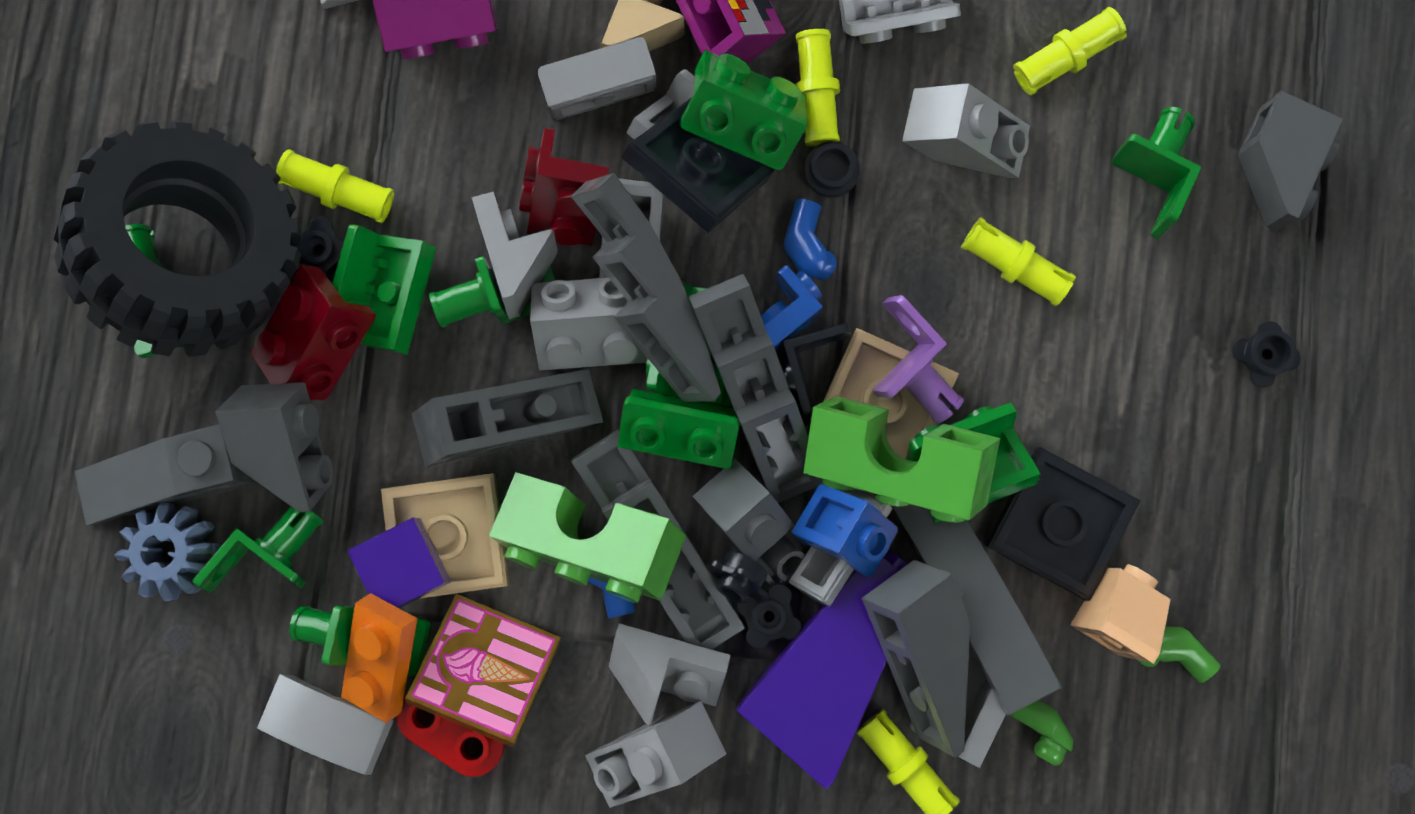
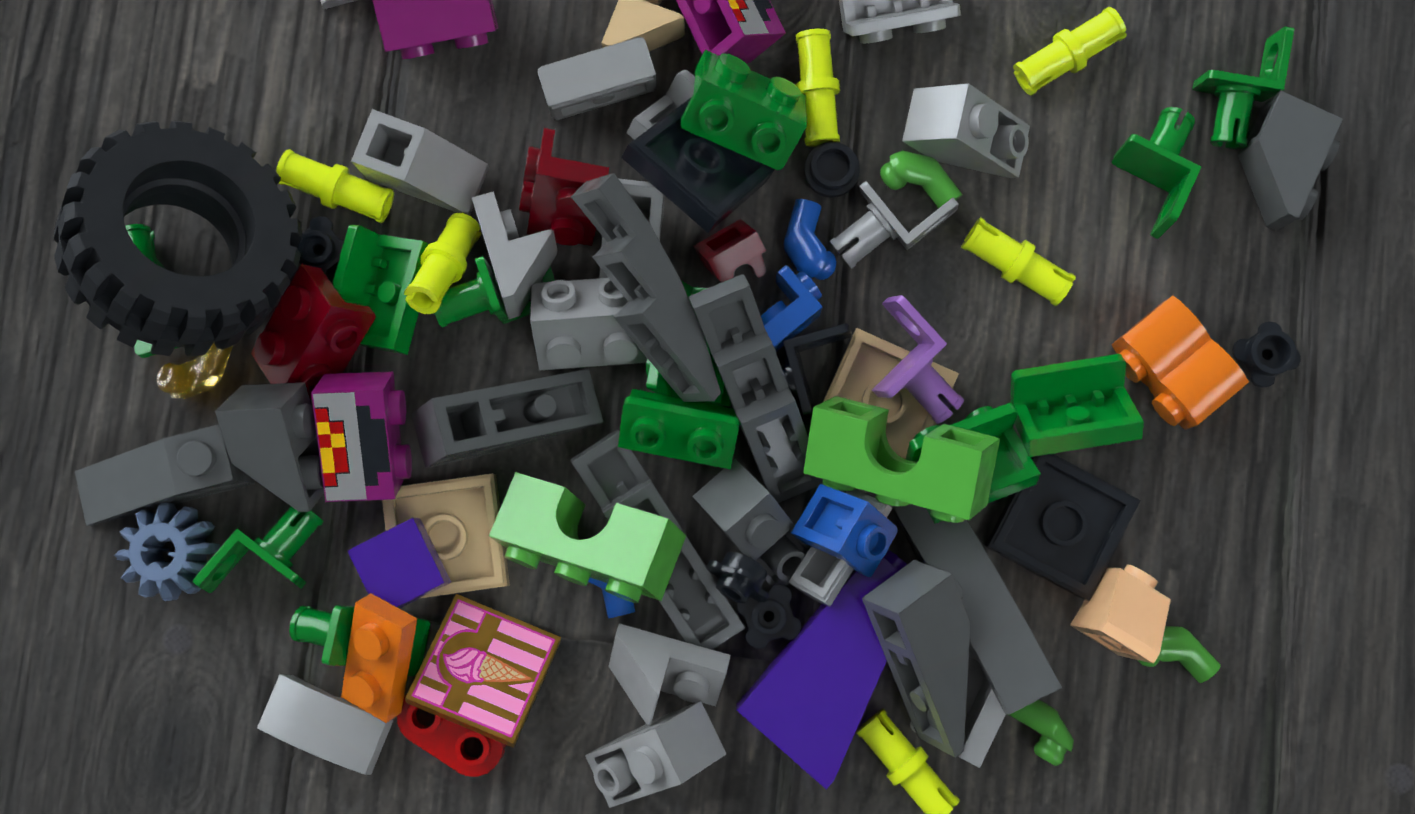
(195, 375): none -> clear yellow arm
(360, 436): none -> brick
(418, 163): none -> light grey slope
(443, 263): none -> neon yellow pin
(730, 249): none -> dark red tile
(881, 224): none -> light grey bracket
(922, 171): none -> bright green arm
(1074, 405): none -> green bracket
(1179, 364): none -> orange brick
(1239, 91): none -> green bracket

